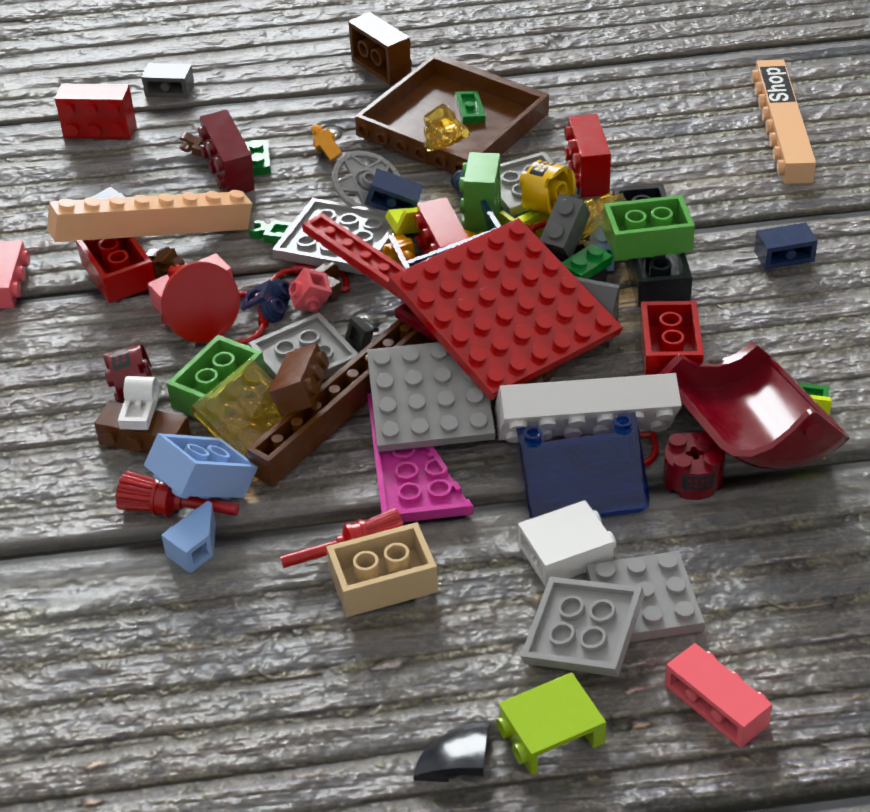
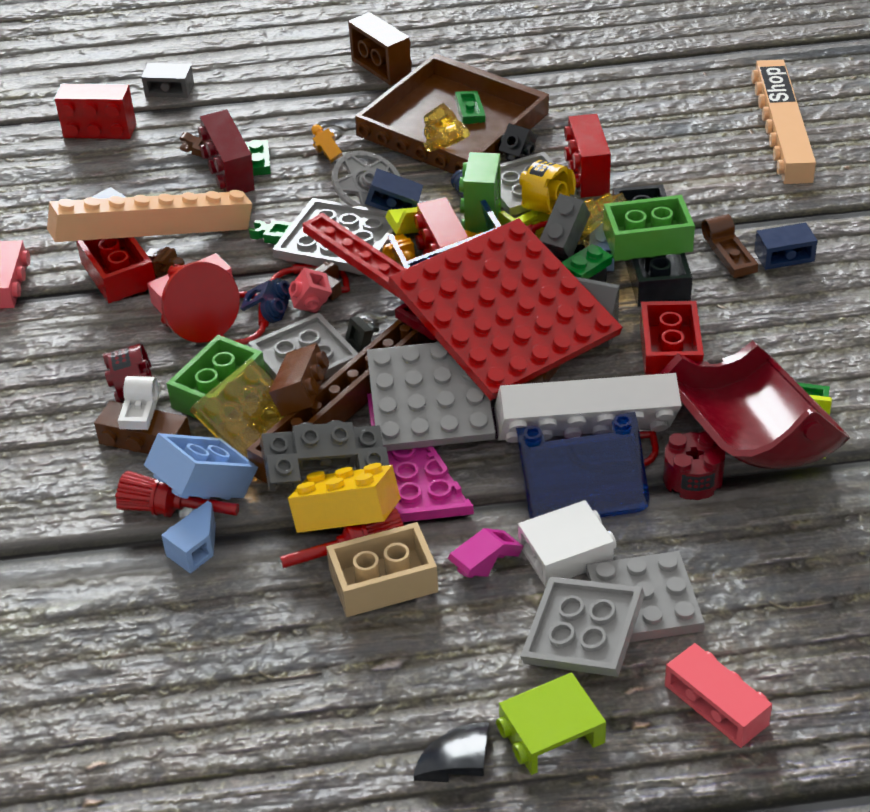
(319, 448): none -> dark grey bracket
(344, 498): none -> yellow brick
(481, 551): none -> dark pink slope
(517, 142): none -> black brick
(721, 237): none -> reddish brown plate

